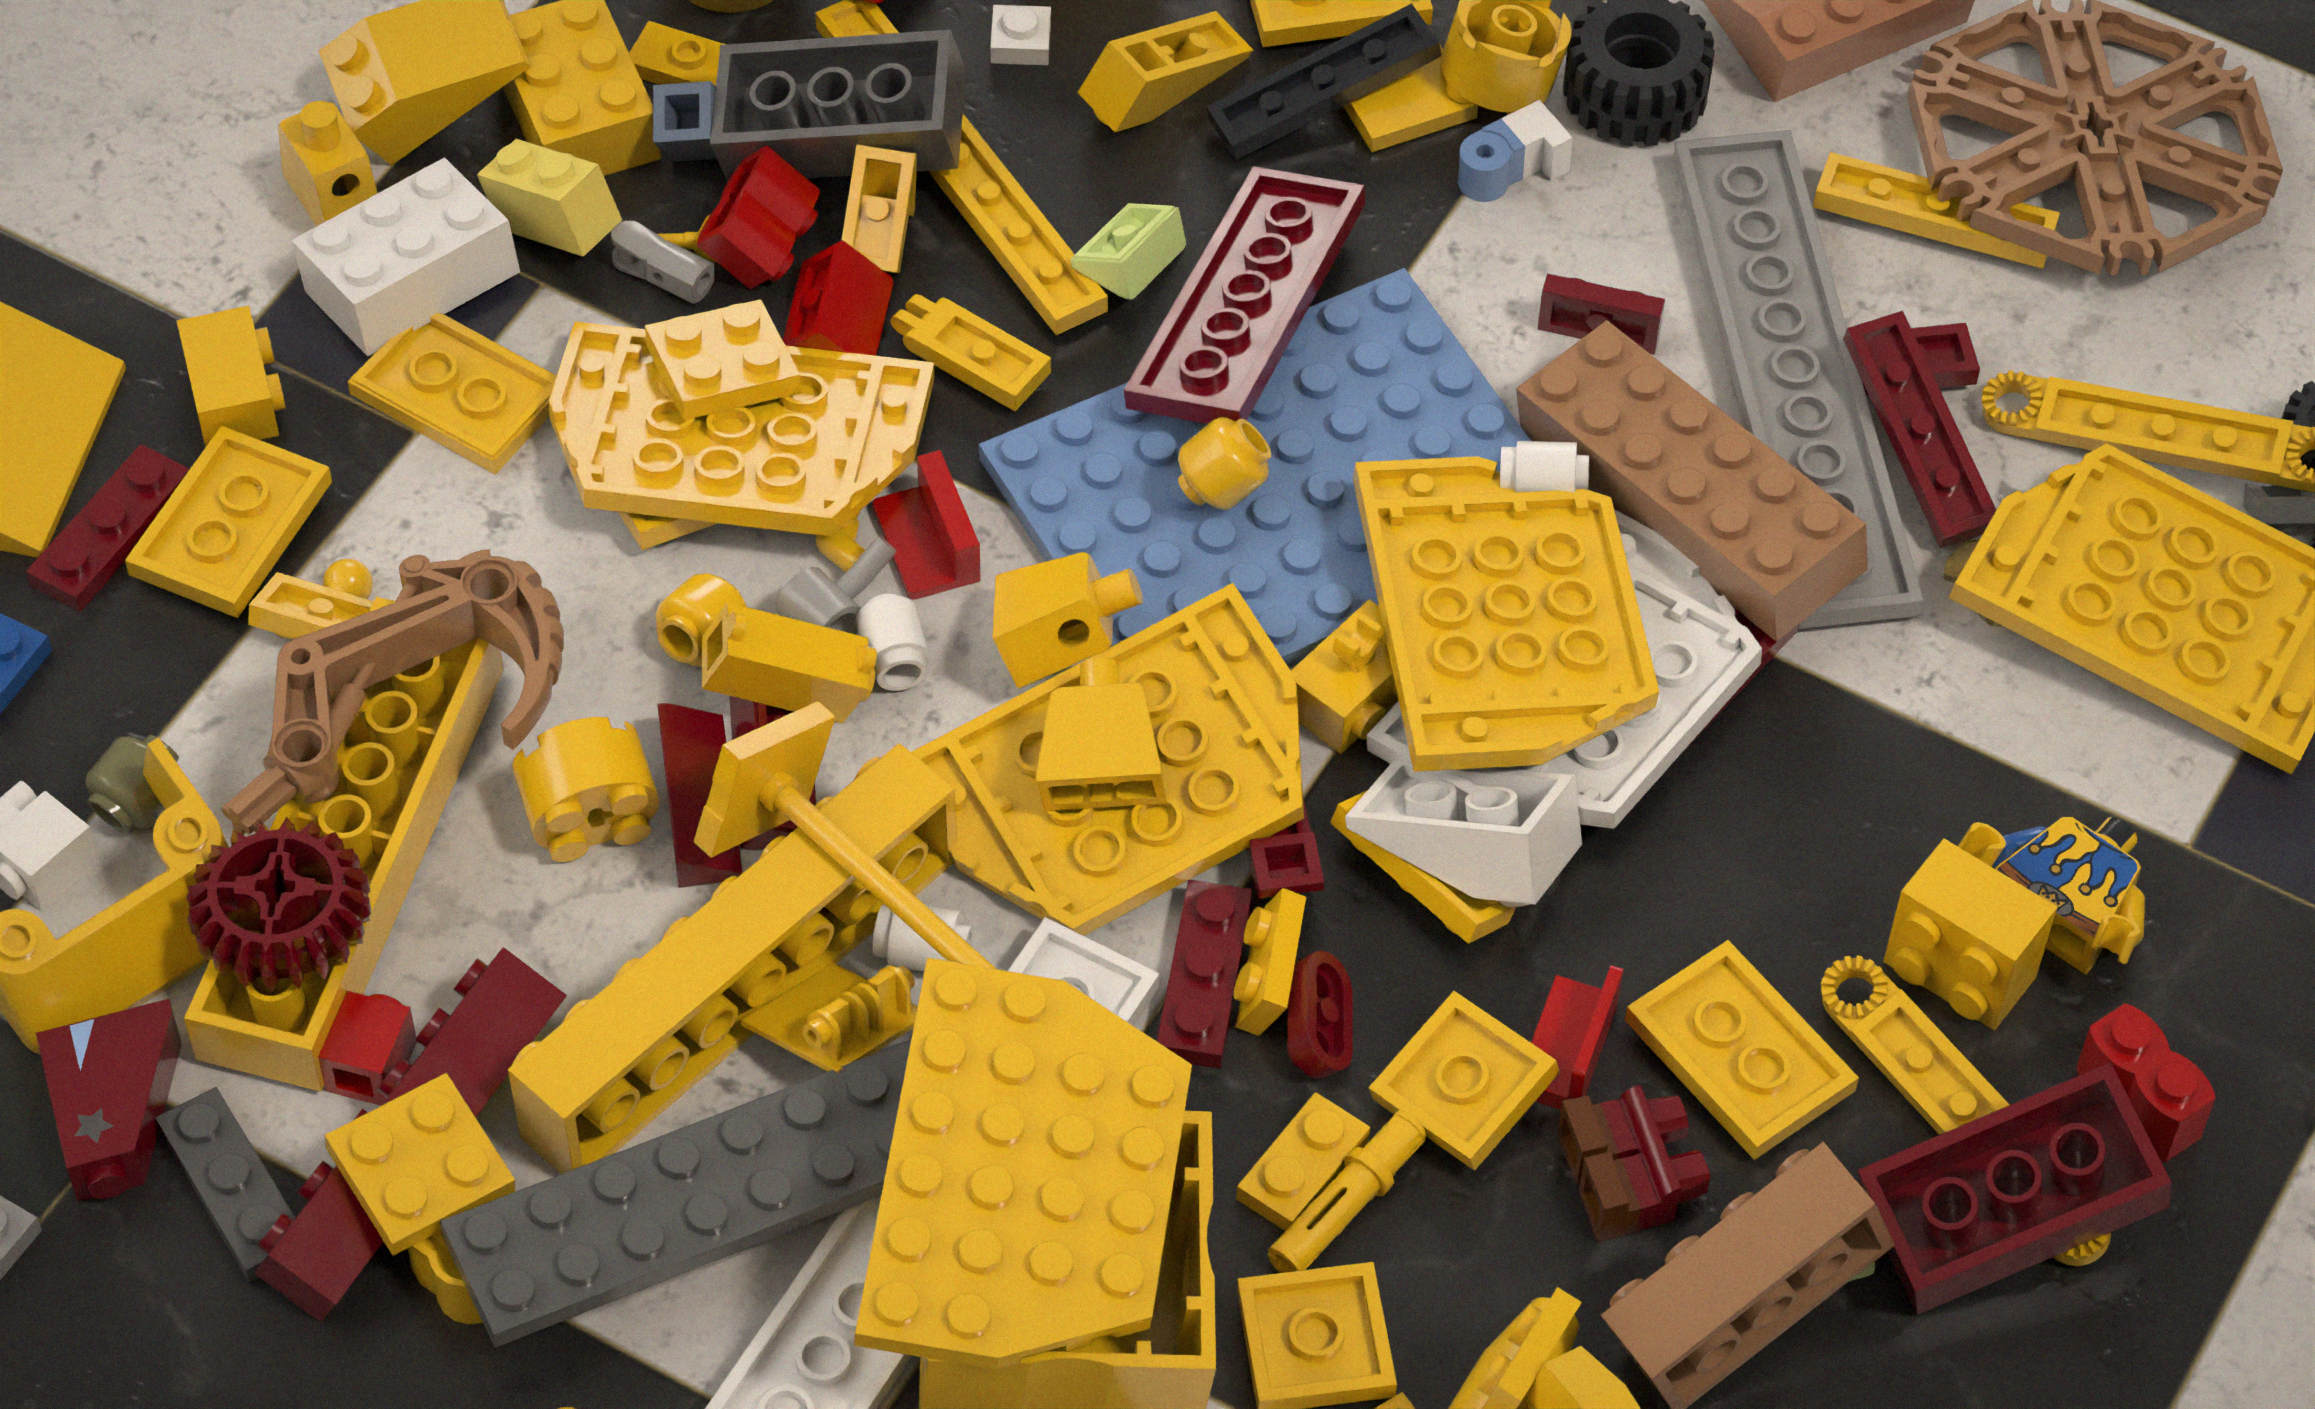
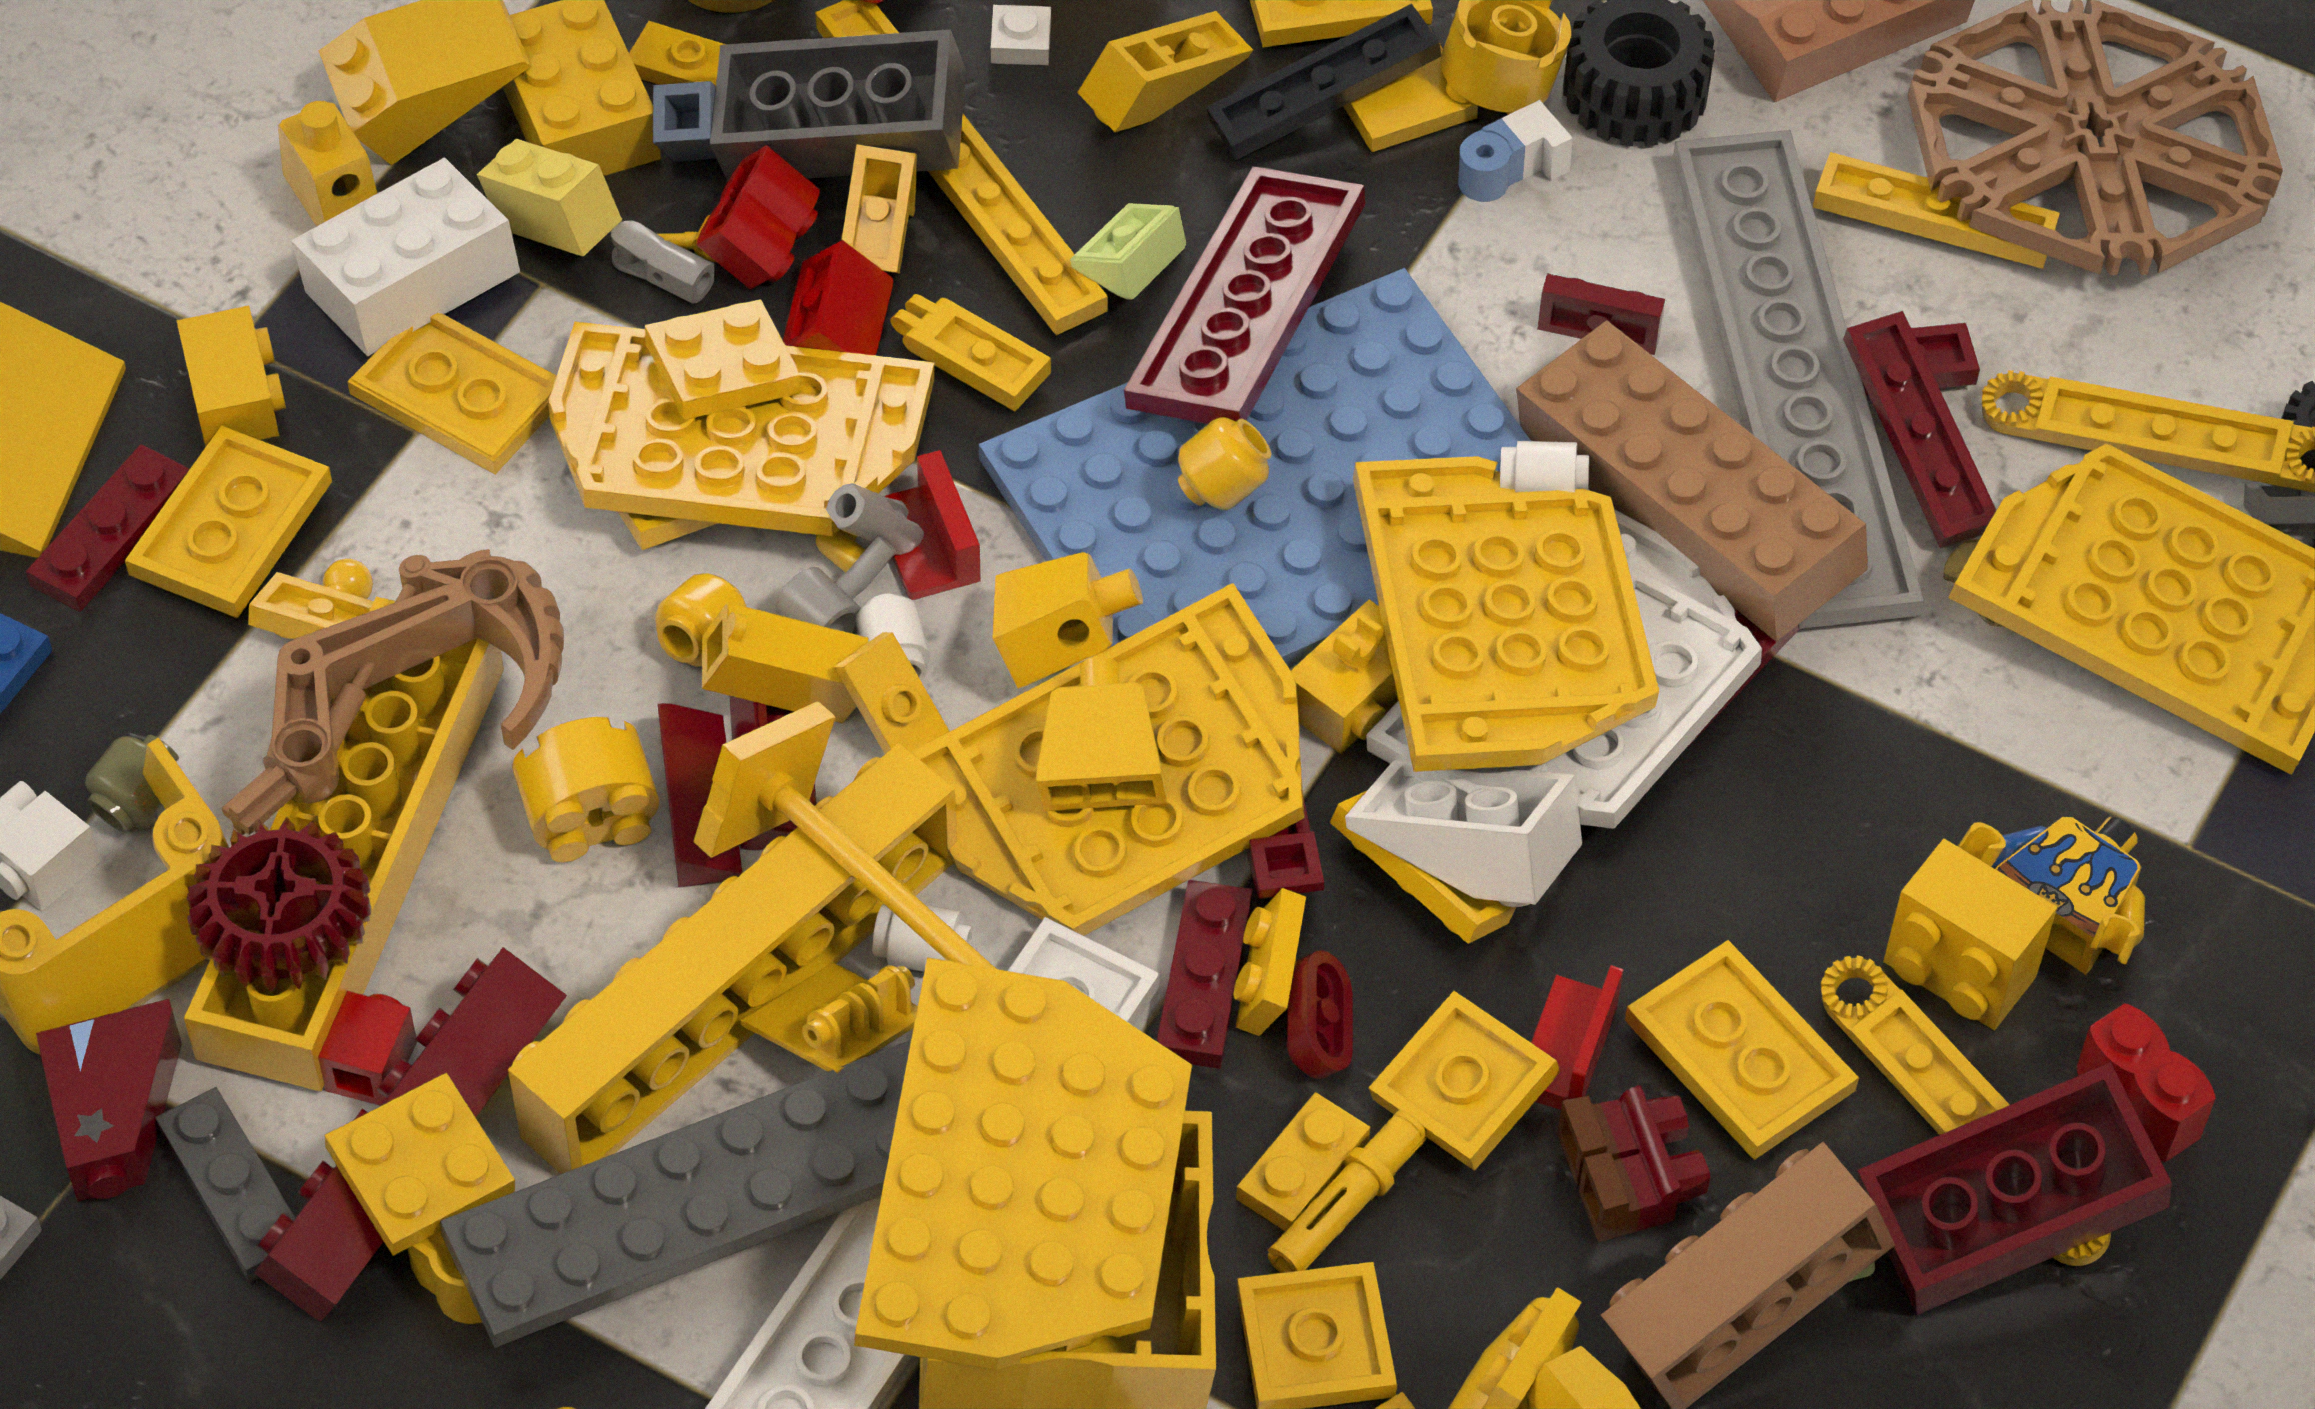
(871, 514): none -> light grey bar
(891, 695): none -> yellow plate

